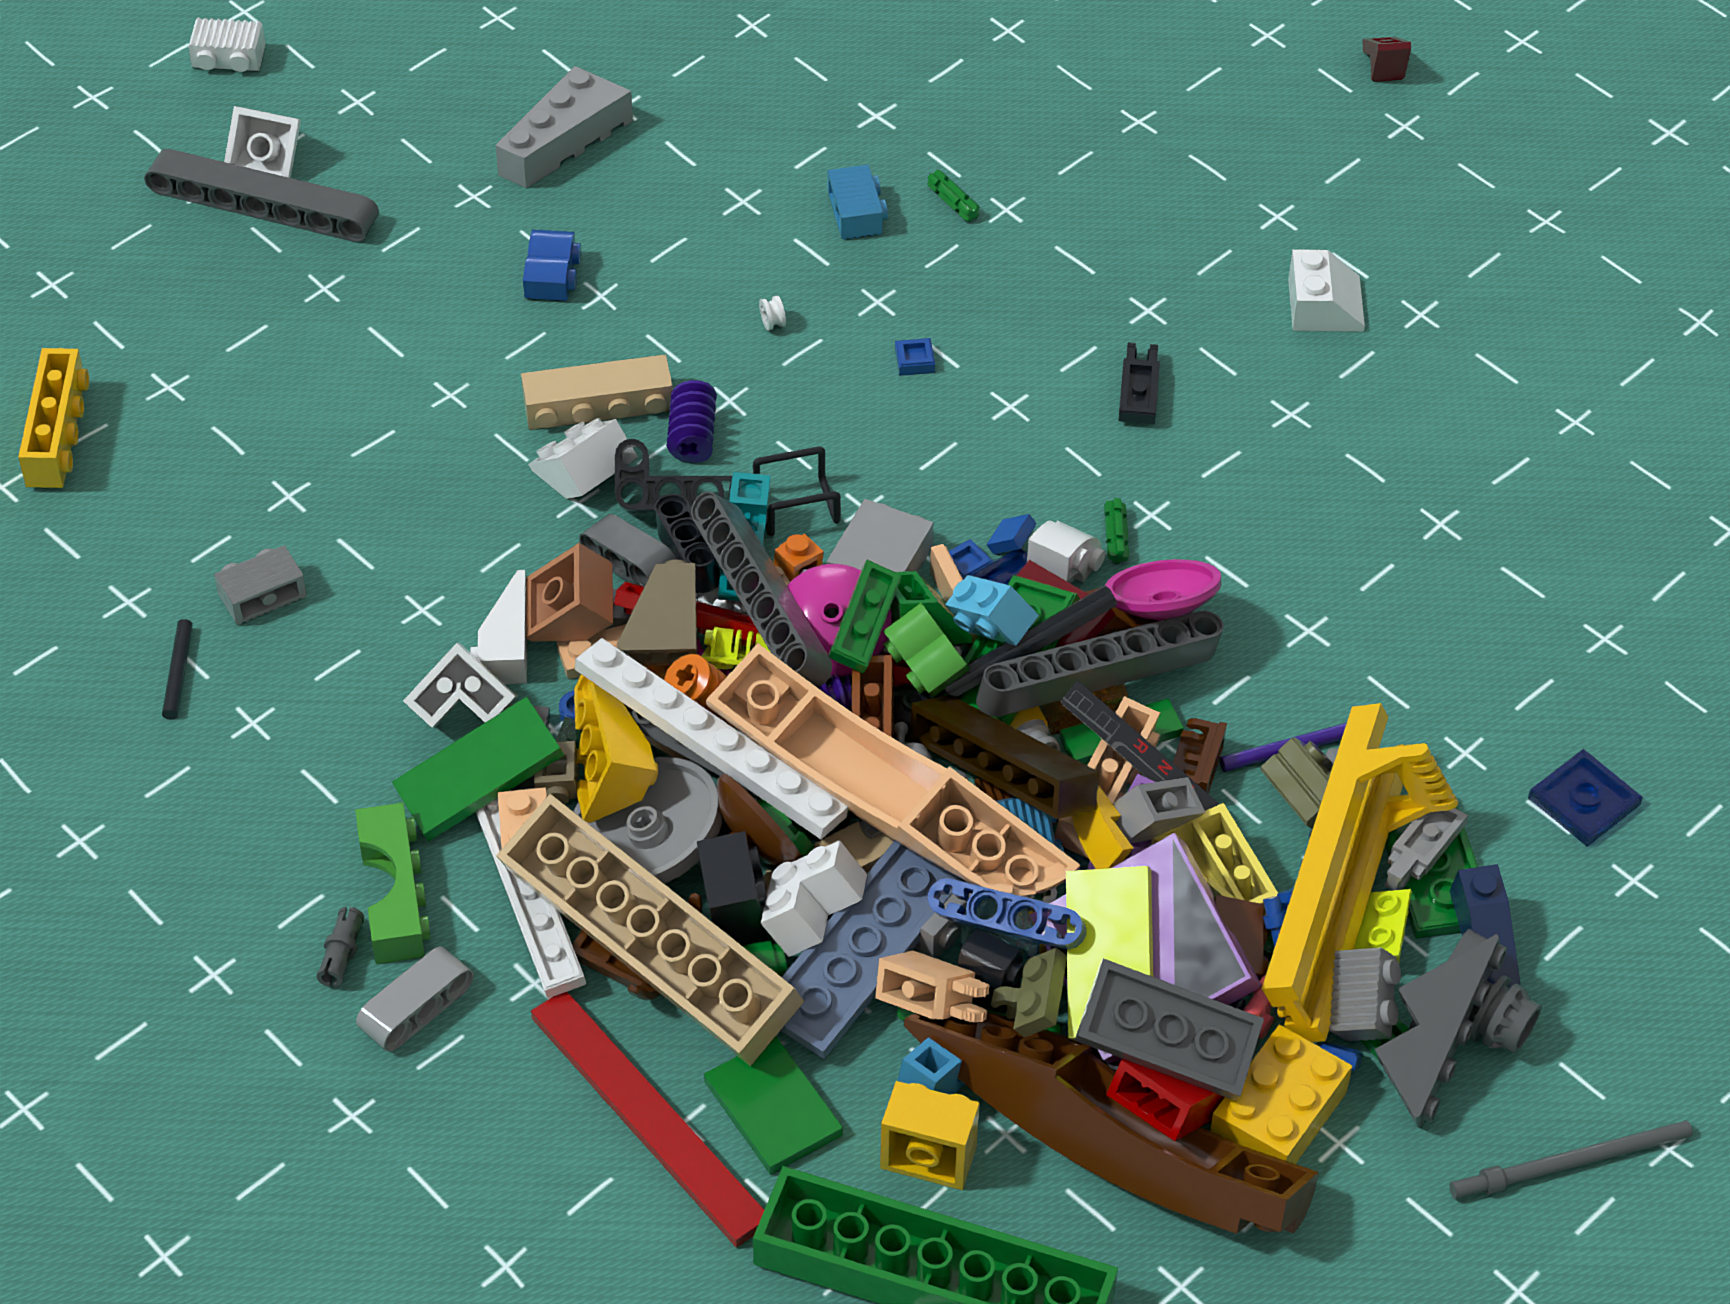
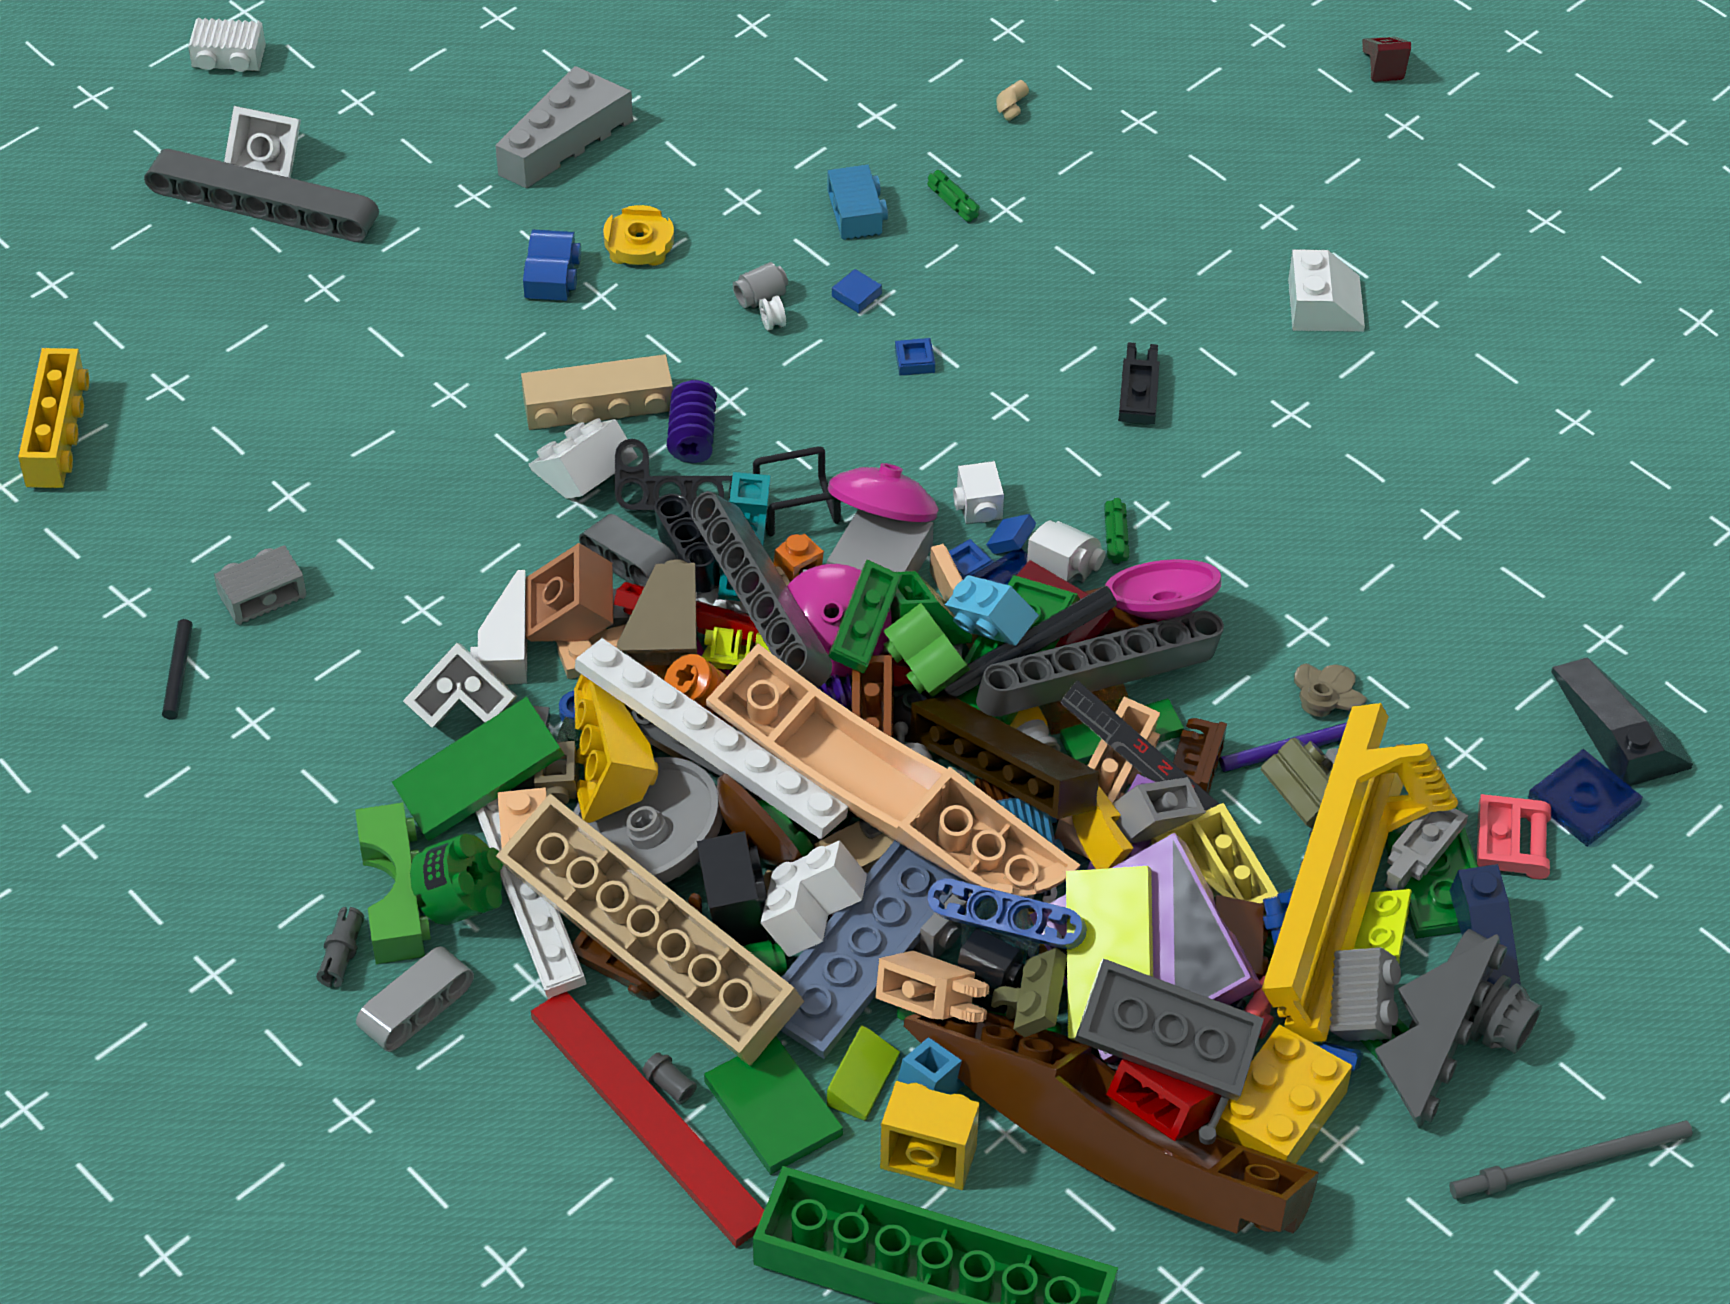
(457, 879): none -> green brick
(649, 249): none -> yellow plate
(669, 1078): none -> dark grey pin
(760, 284): none -> light grey brick
(856, 290): none -> blue tile
(862, 1074): none -> lime slope
(884, 493): none -> dark pink dish
(979, 492): none -> white brick
(1007, 99): none -> tan arm
(1207, 1133): none -> dark grey hinge
(1327, 689): none -> dark tan plate
(1500, 835): none -> coral plate
(1622, 730): none -> black wedge

